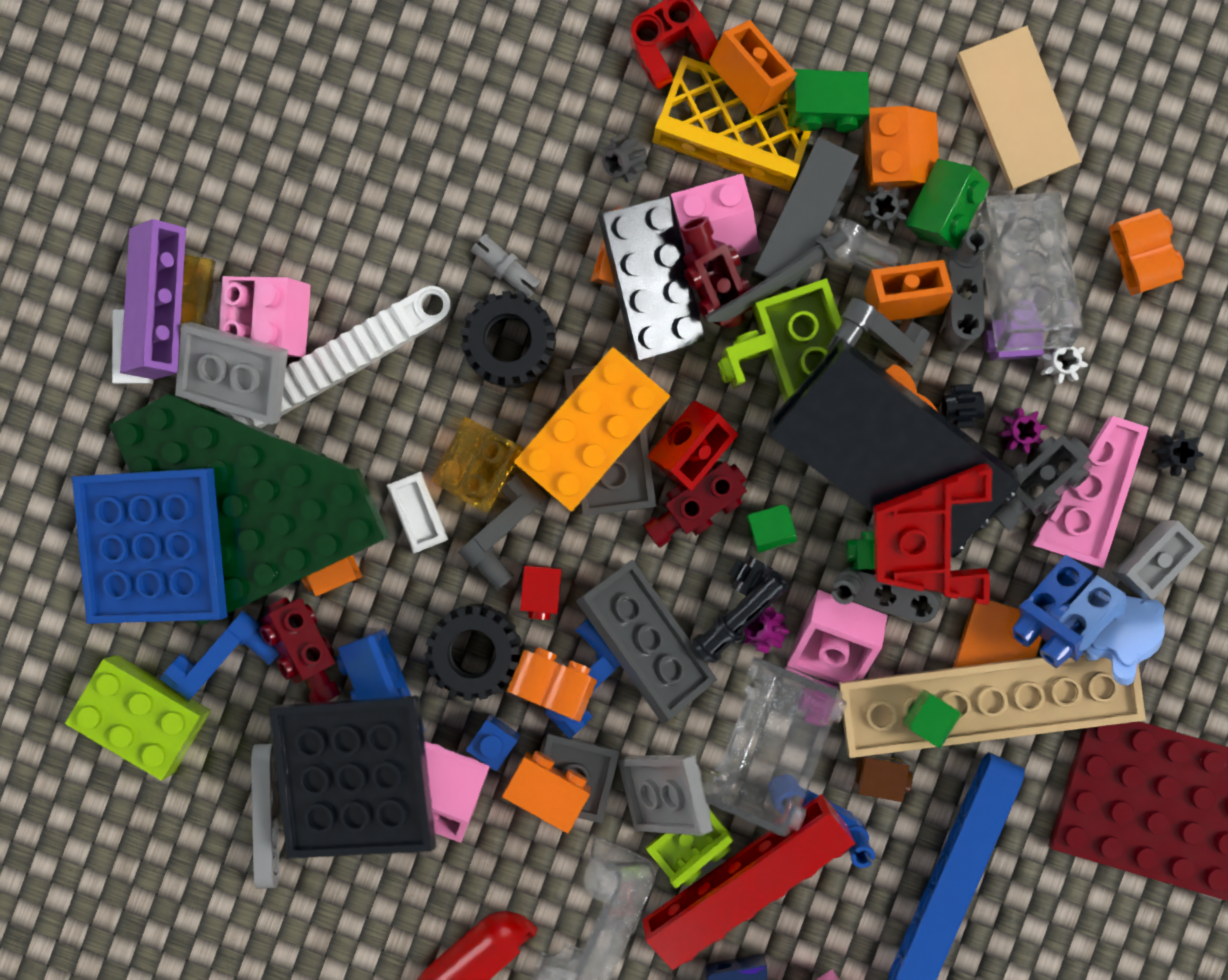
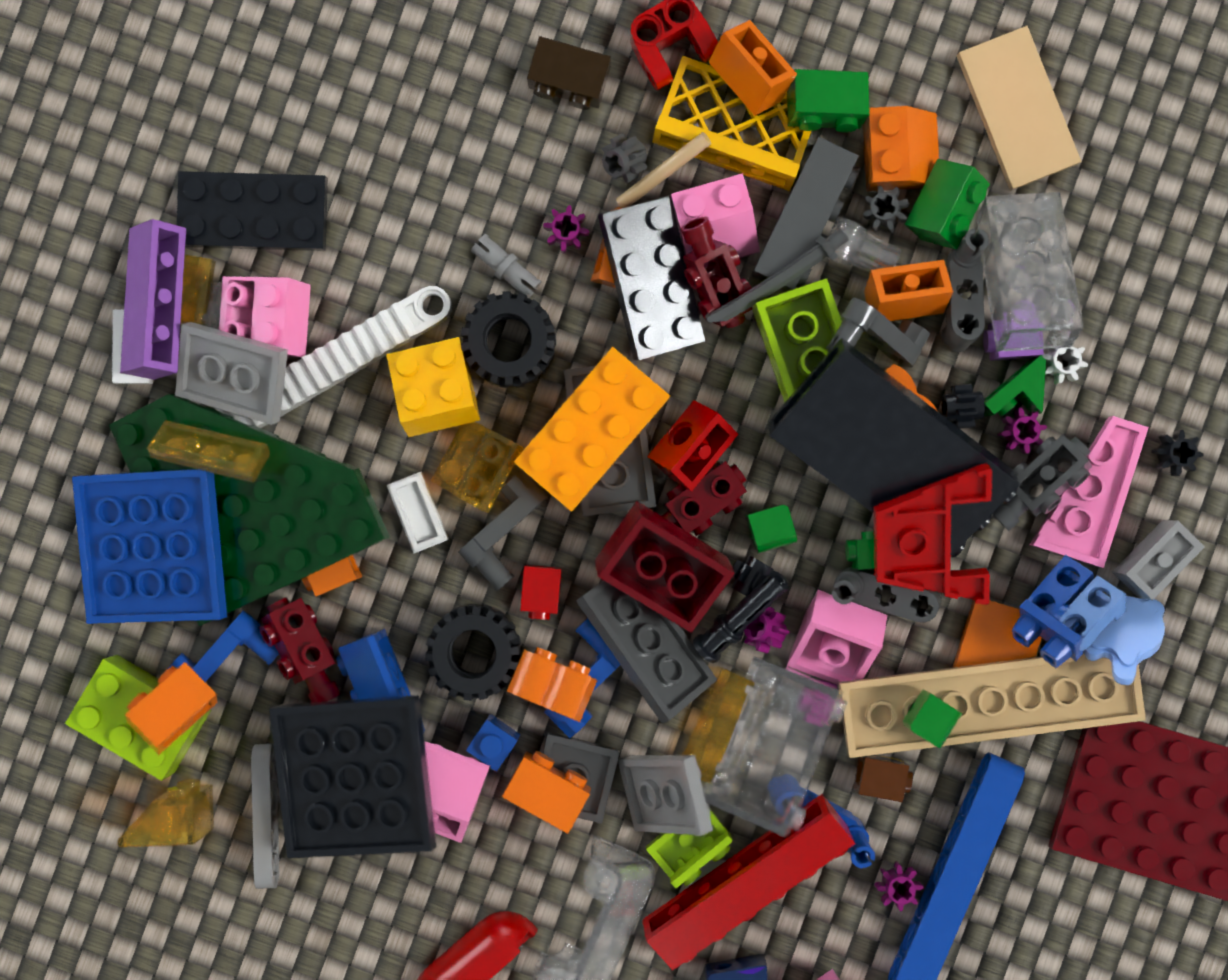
(170, 707): none -> orange brick
(174, 818): none -> clear yellow slope
(209, 451): none -> clear yellow plate
(253, 210): none -> black plate
(433, 387): none -> yellow brick
(559, 222): none -> magenta gear
(568, 73): none -> dark brown brick
(663, 567): none -> dark red brick
(664, 170): none -> tan bar
(717, 722): none -> clear yellow plate
(744, 349): lime bracket -> none
(904, 877): none -> magenta gear
(1025, 384): none -> green slope
(1146, 251): orange brick -> none

